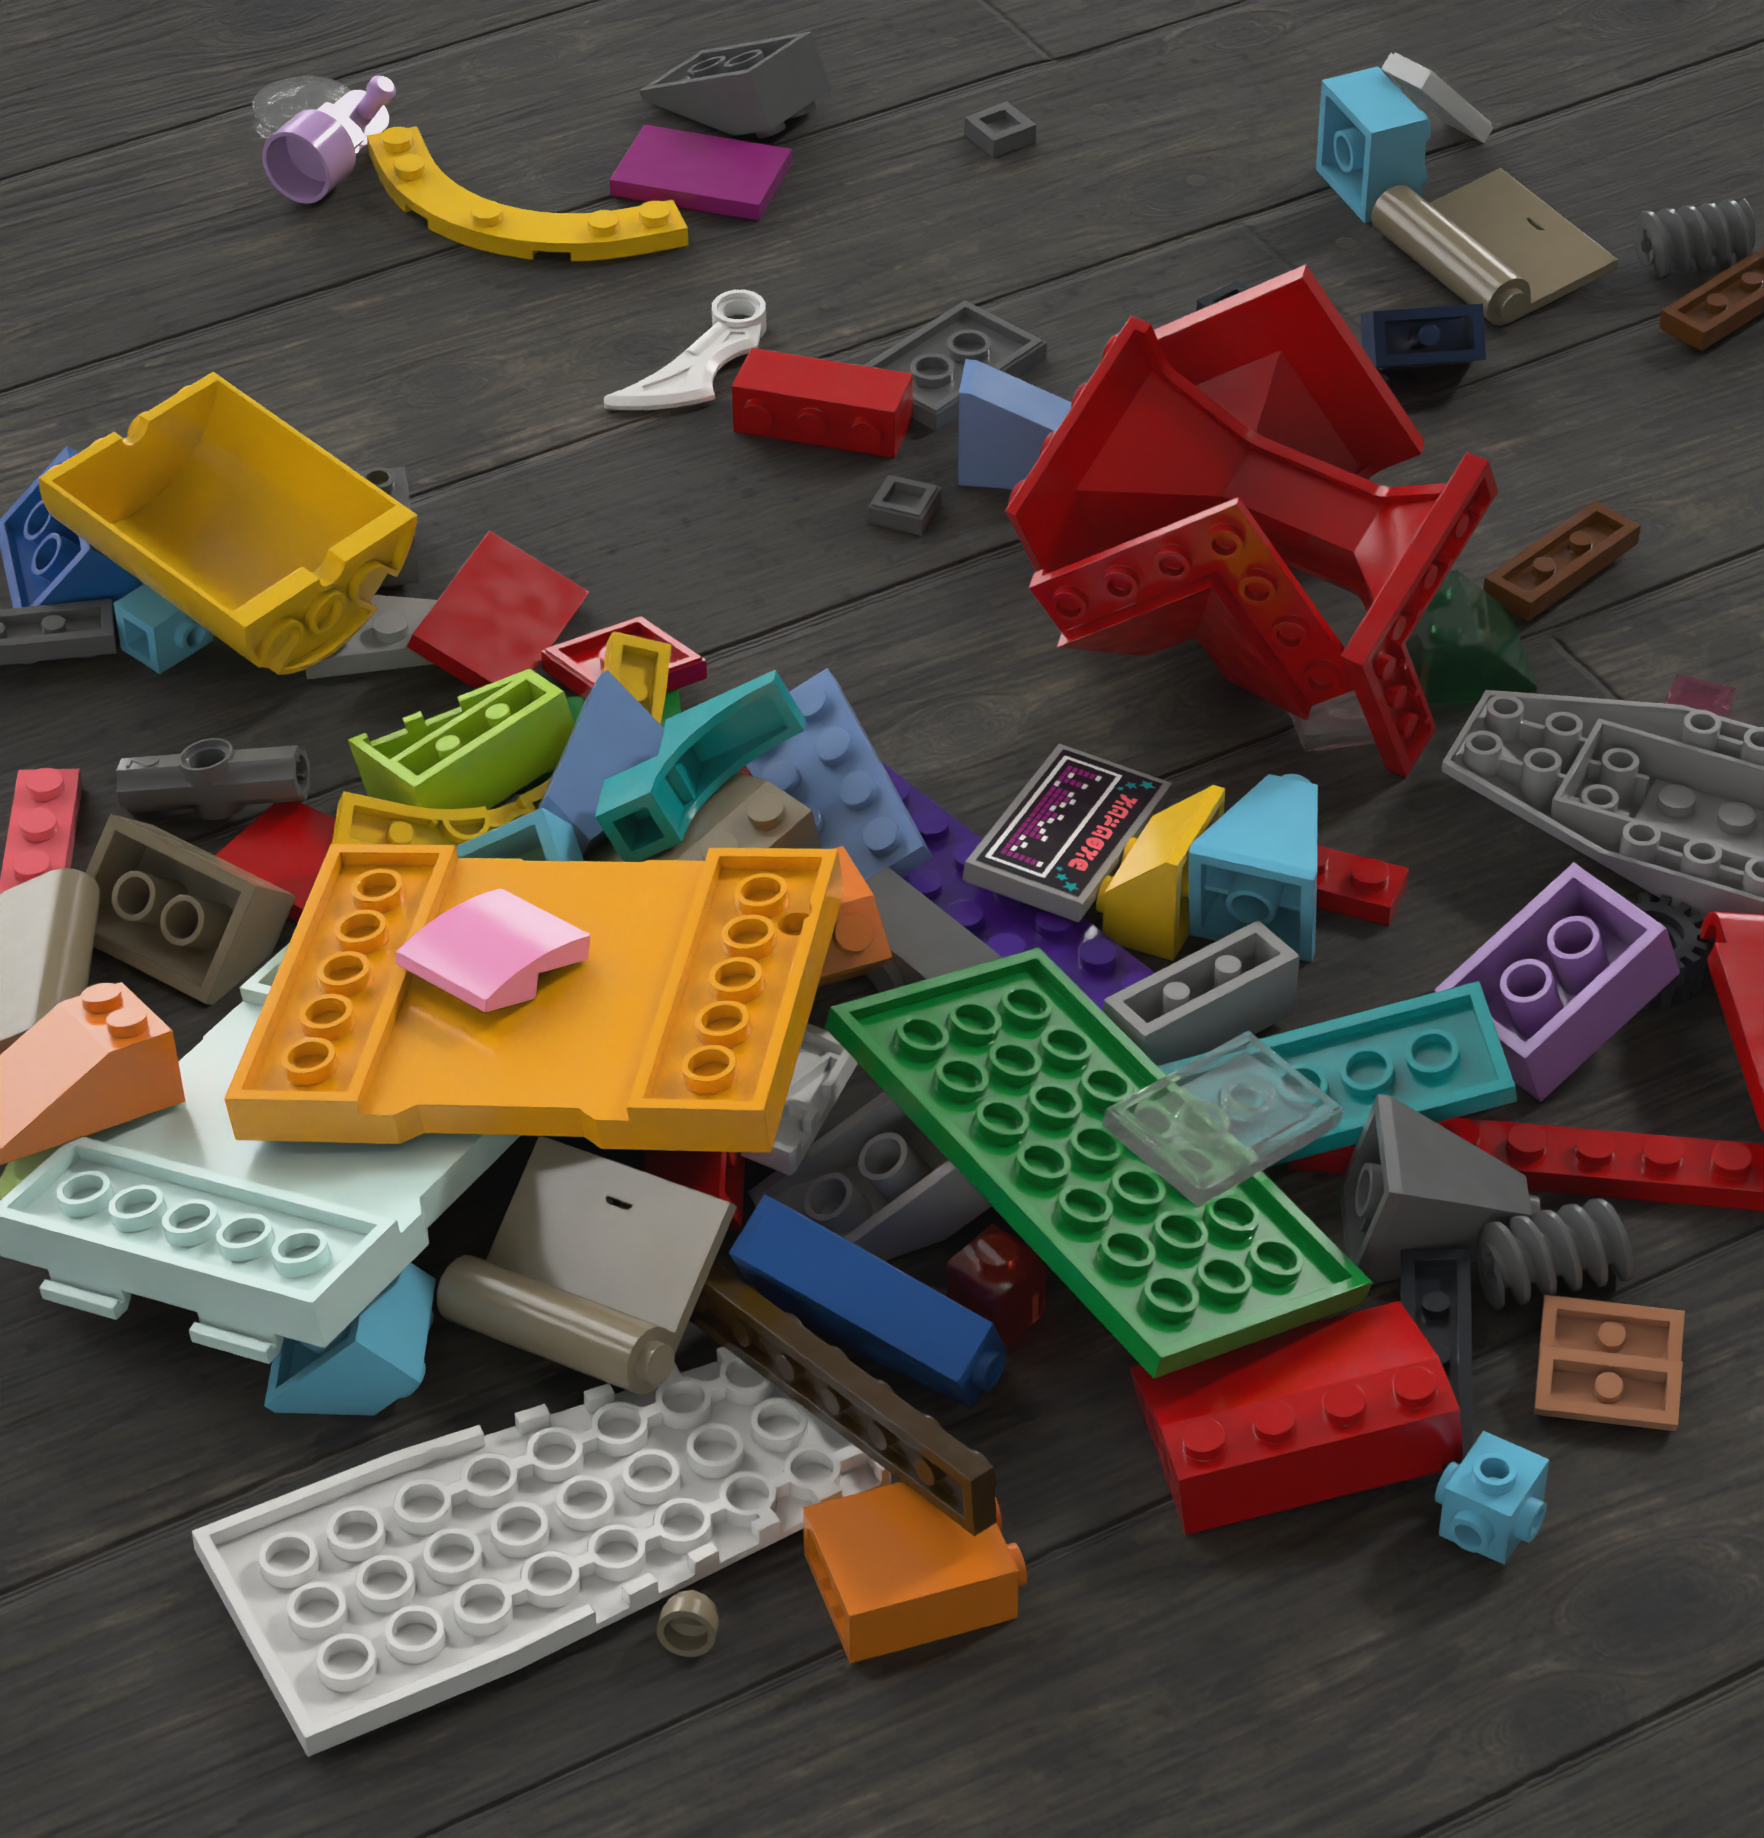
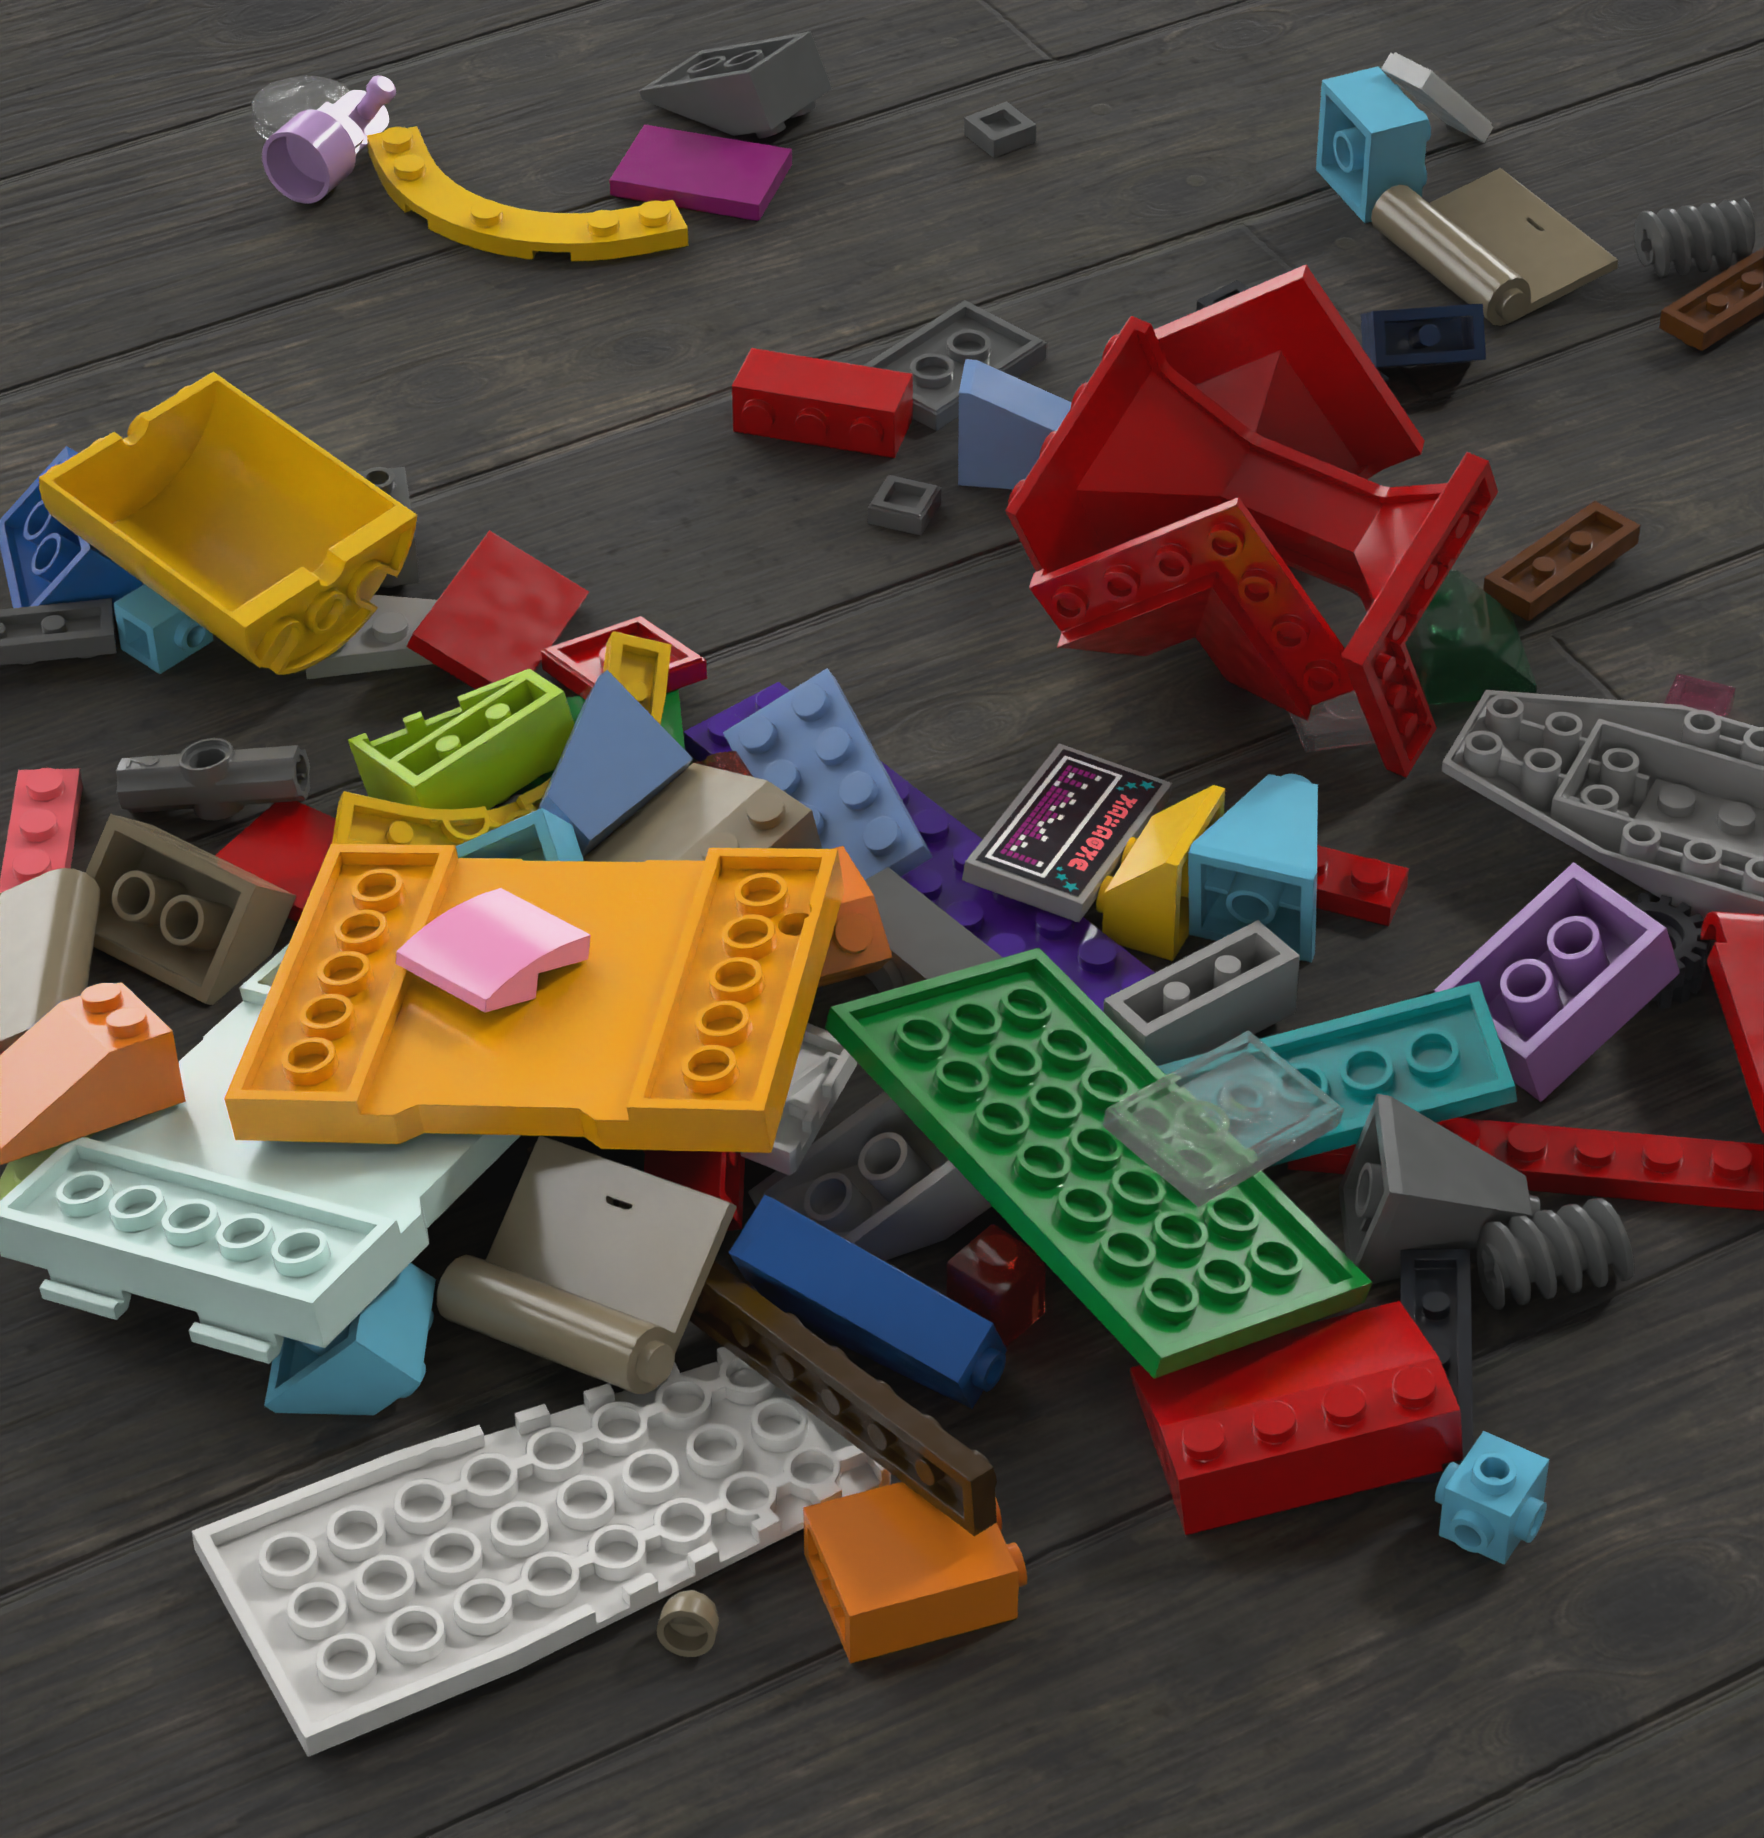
(691, 375): white piece -> none
(699, 751): teal arch -> none
(1610, 1363): nougat slope -> none

